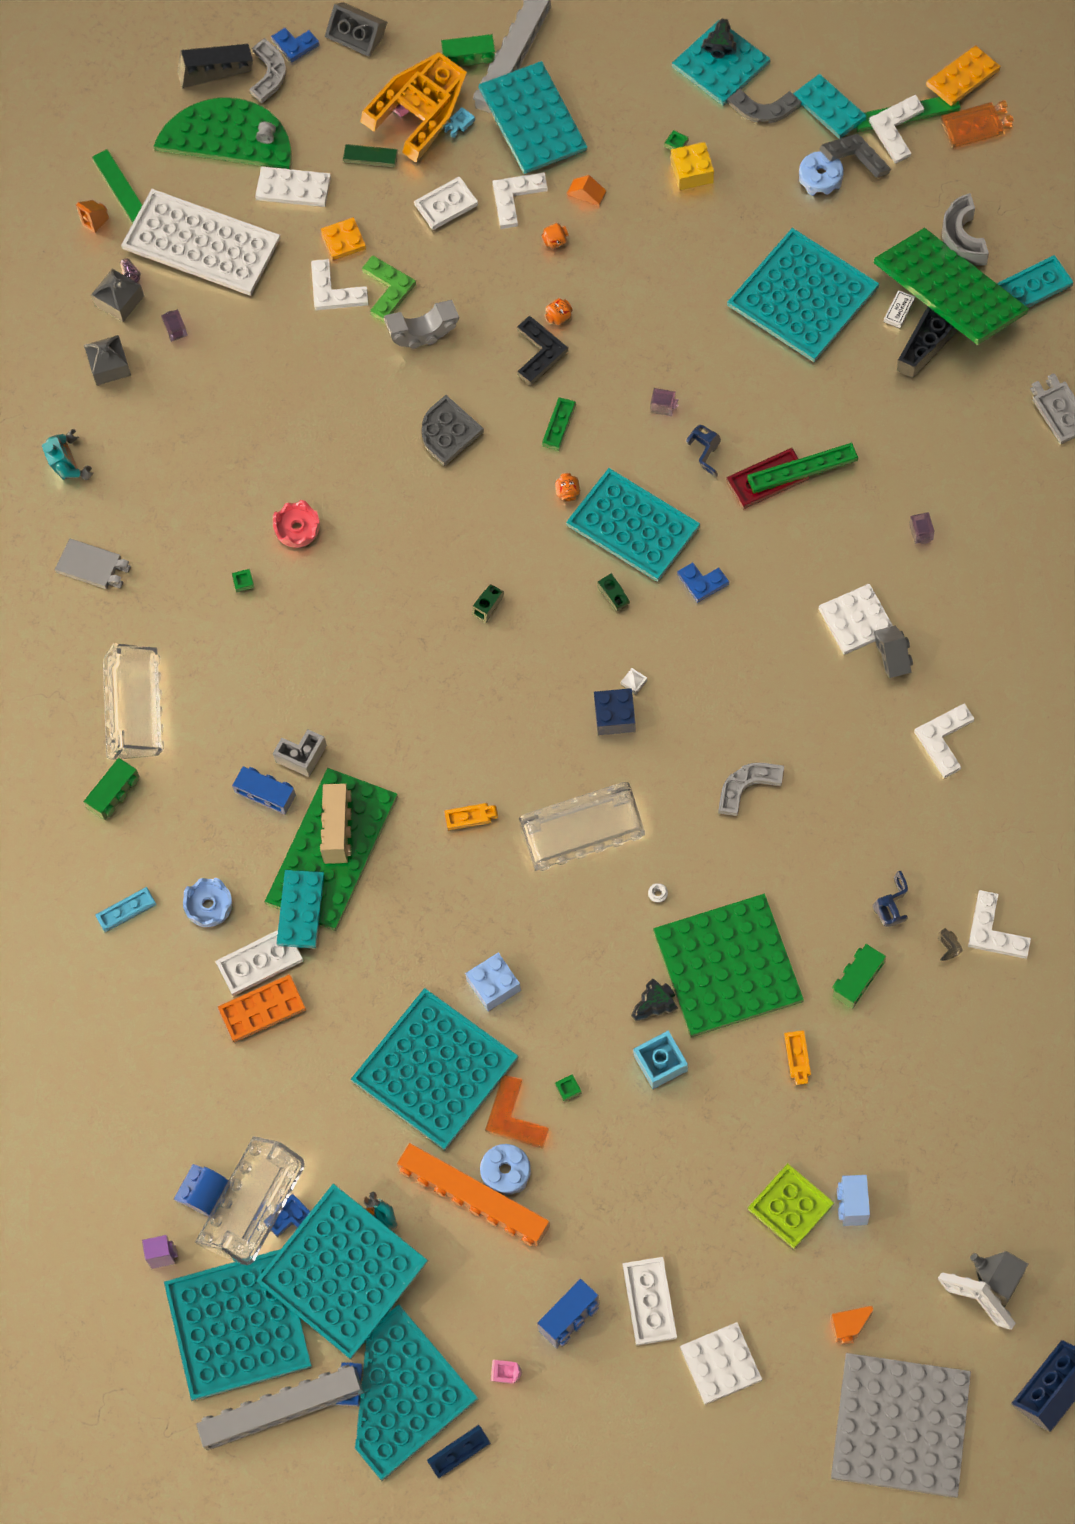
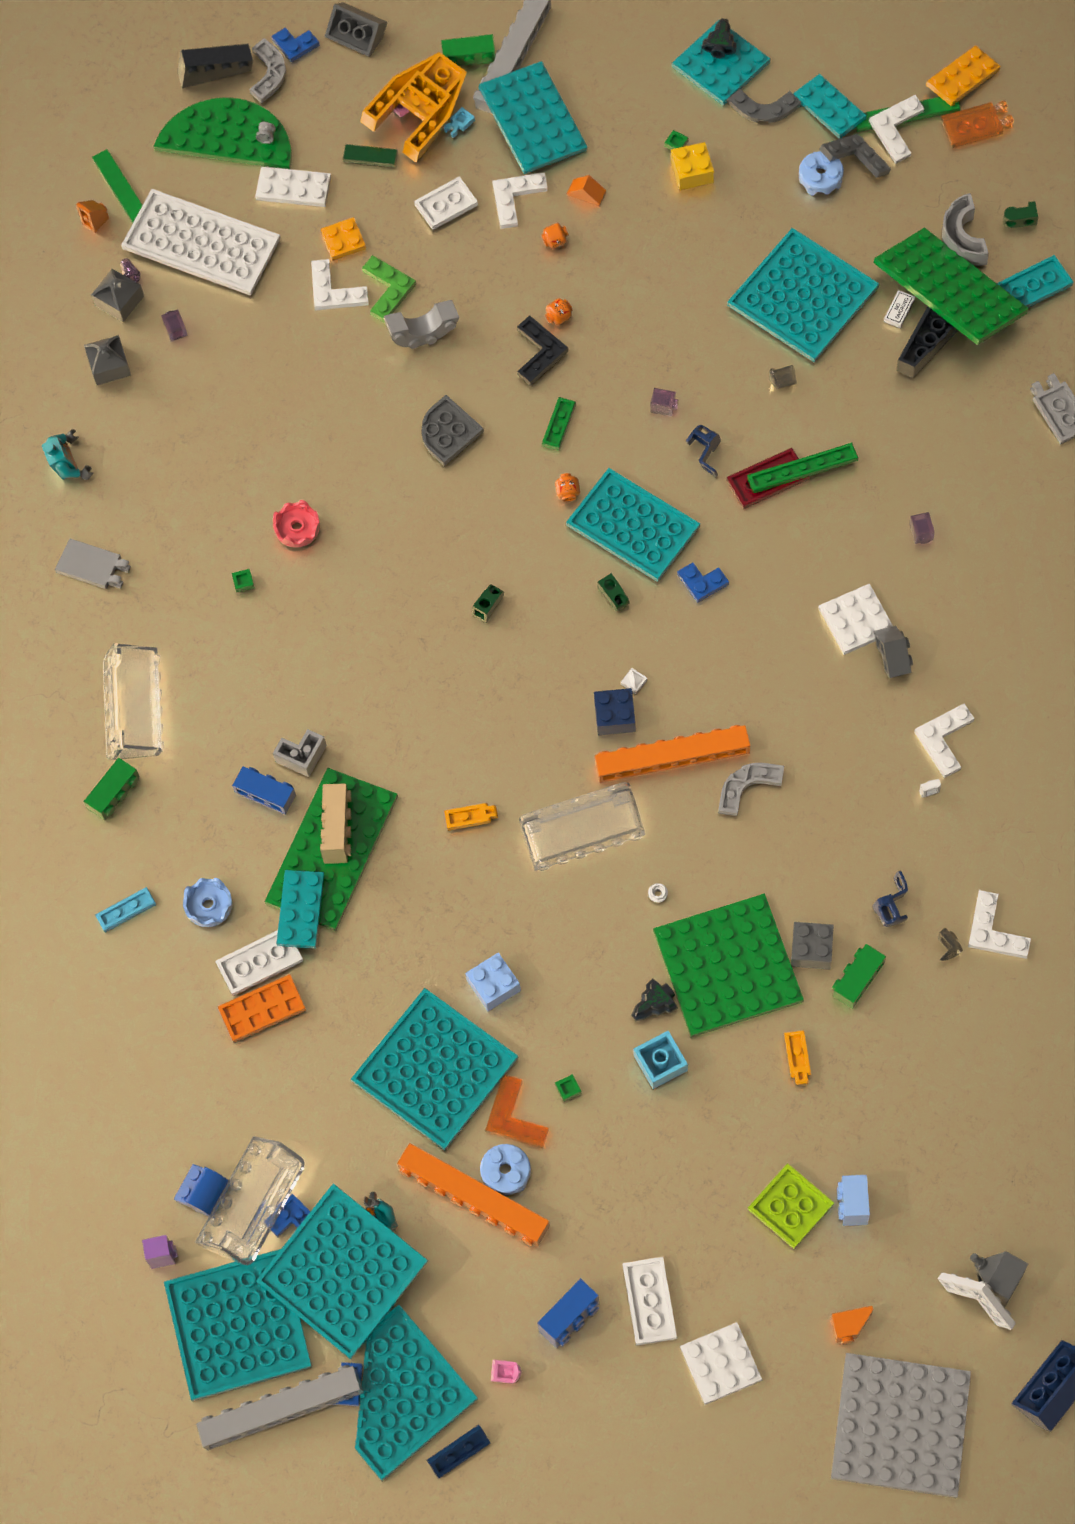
(672, 753): none -> orange brick
(782, 377): none -> clear smoke plate
(812, 945): none -> dark grey brick
(930, 788): none -> white tile
(1021, 216): none -> dark green leg

